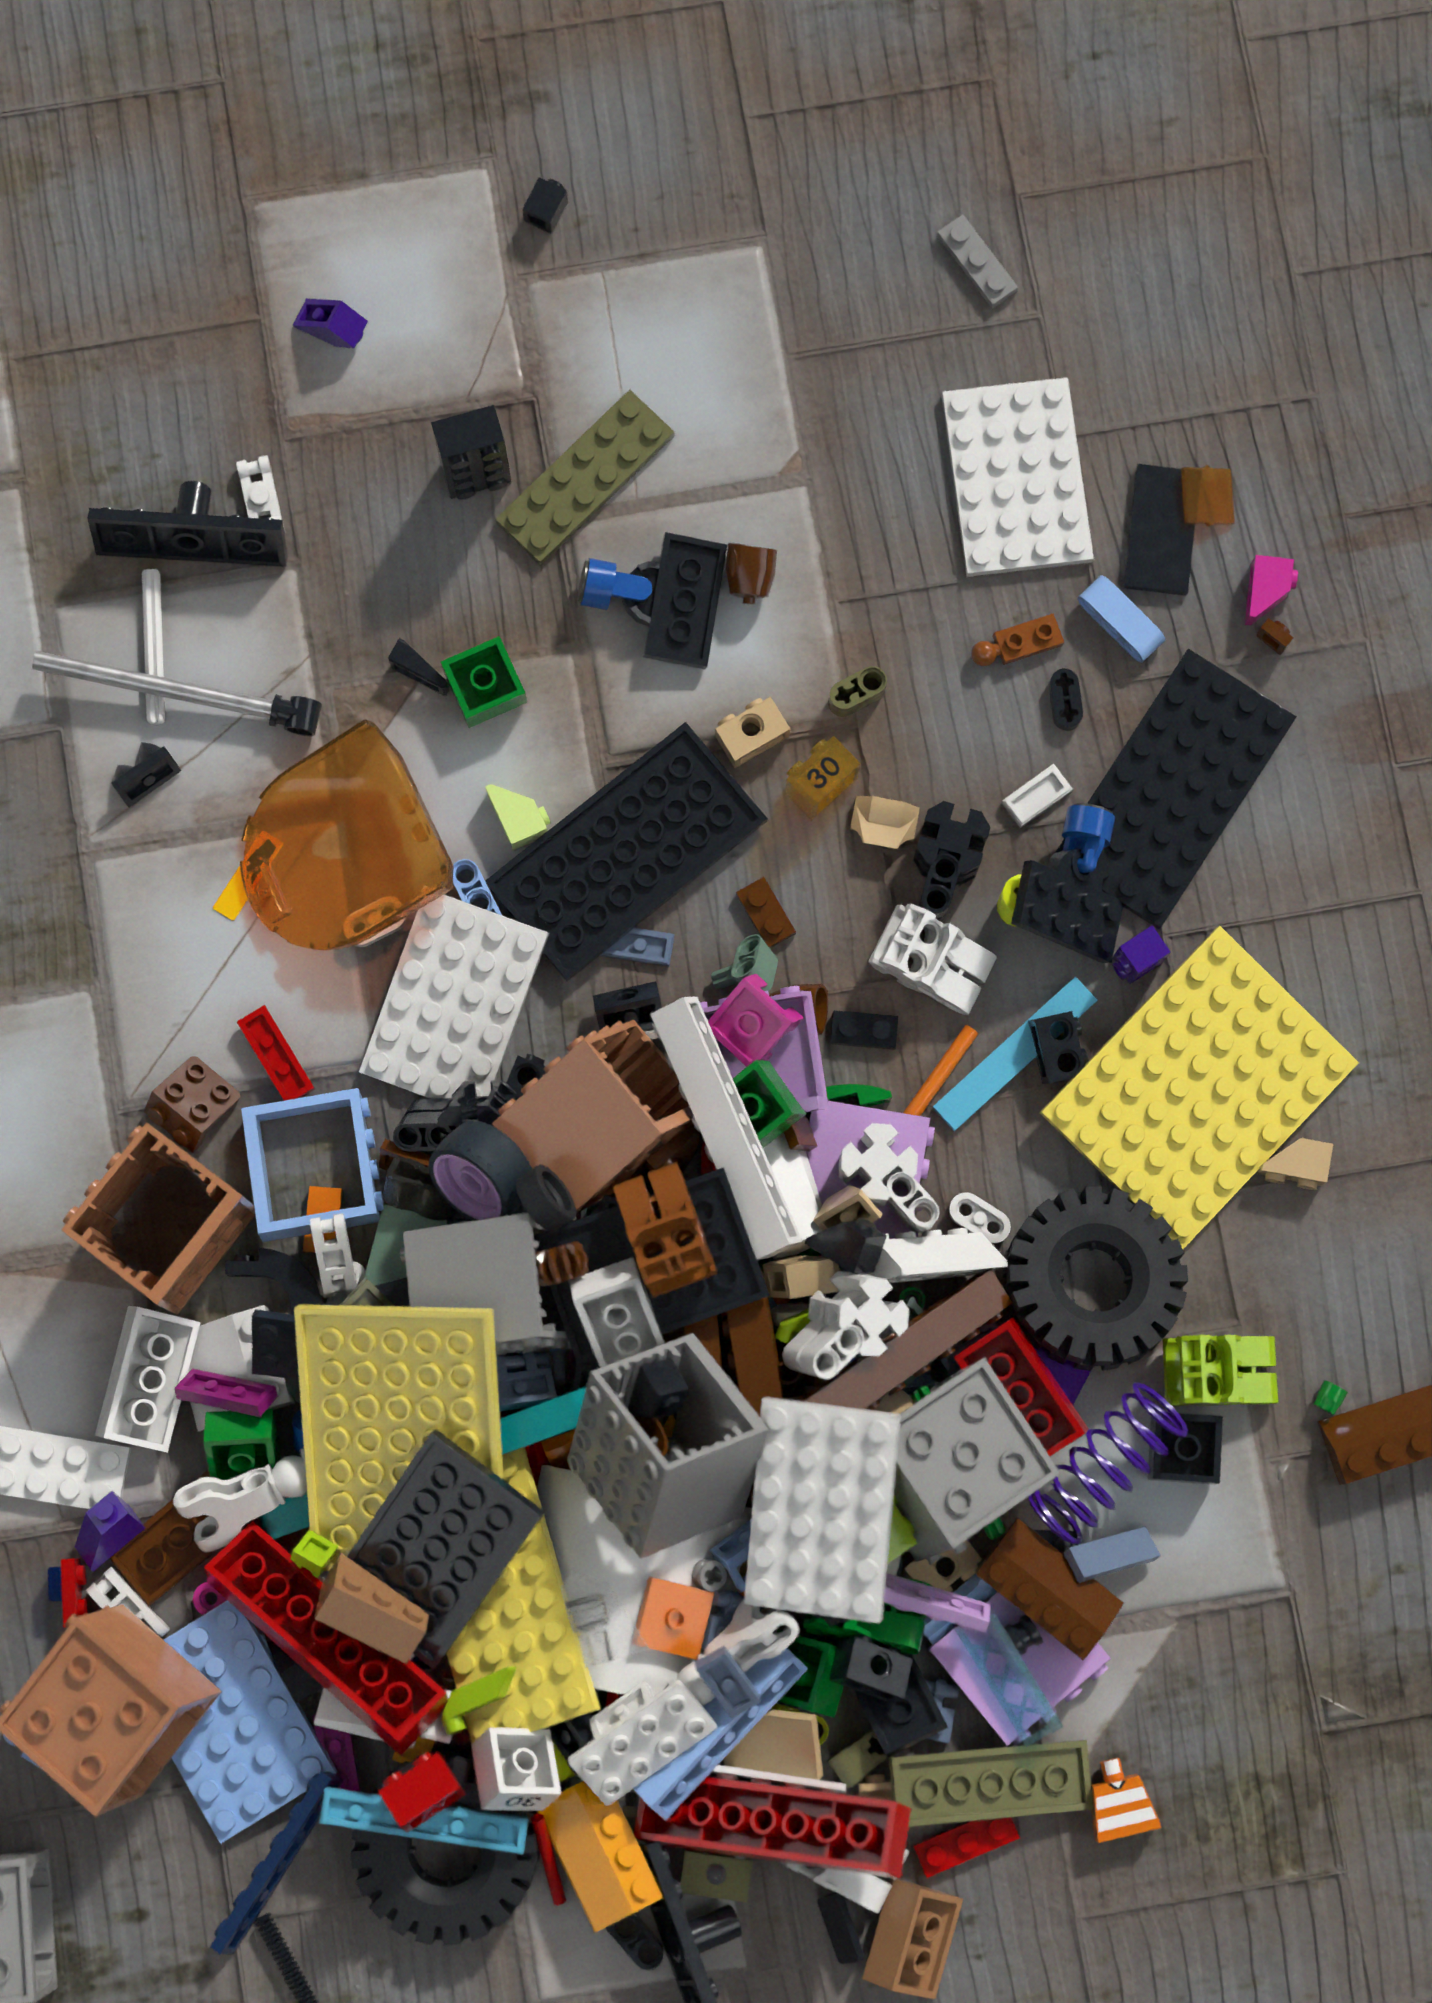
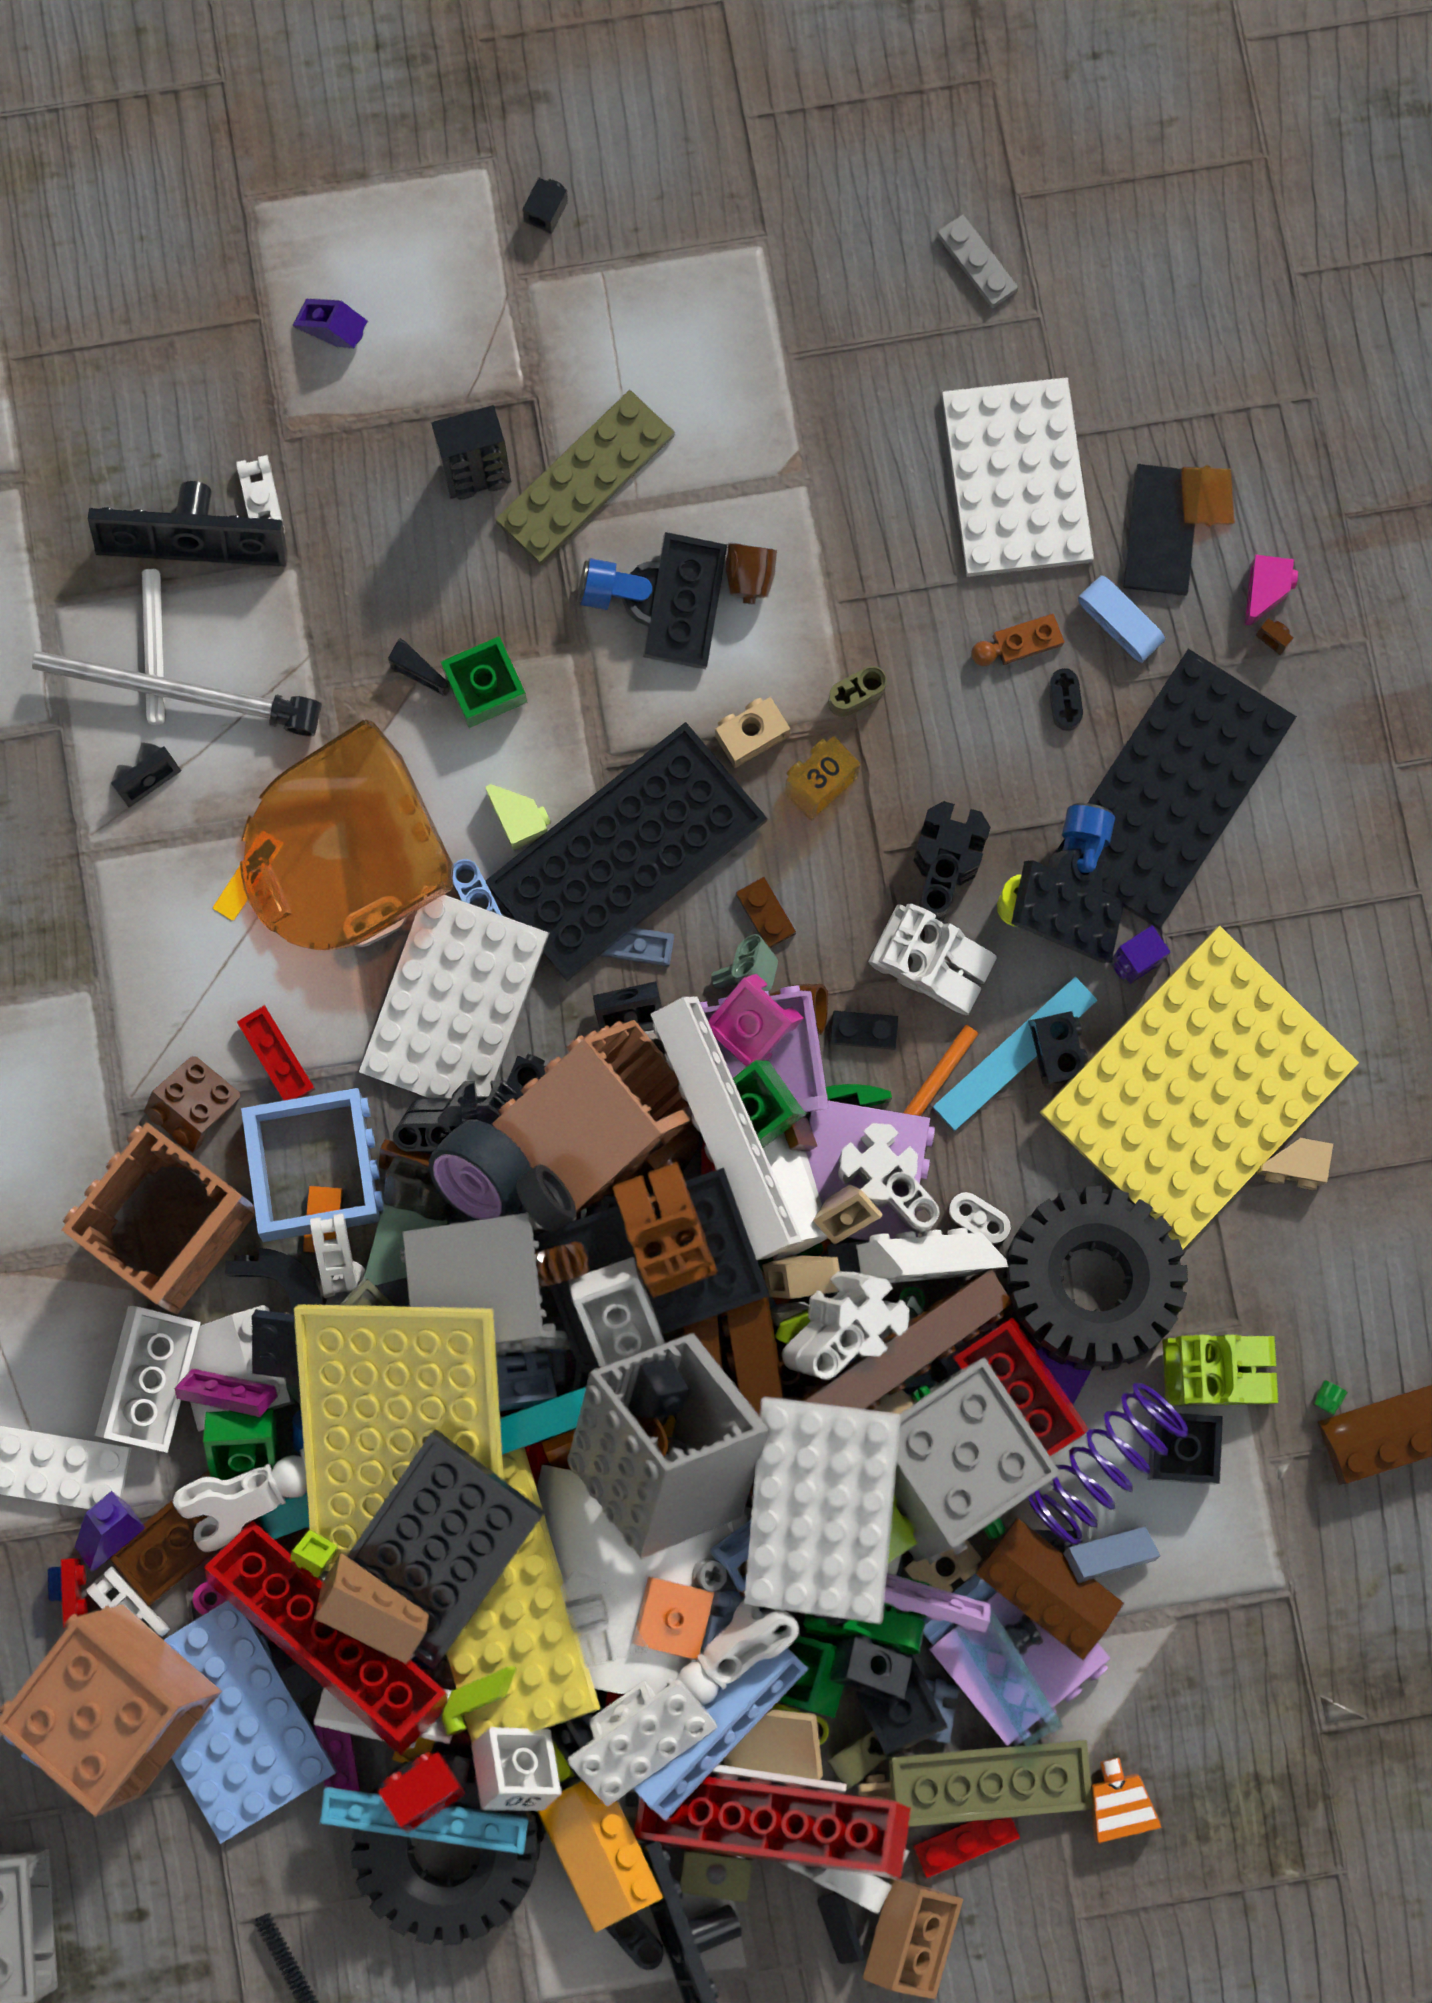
(271, 1870): dark blue plate -> none
(548, 1859): red bar -> none
(727, 1682): sand blue plate -> none
(850, 1245): black slope -> none
(884, 821): tan slope -> none
(1037, 796): white tile -> none

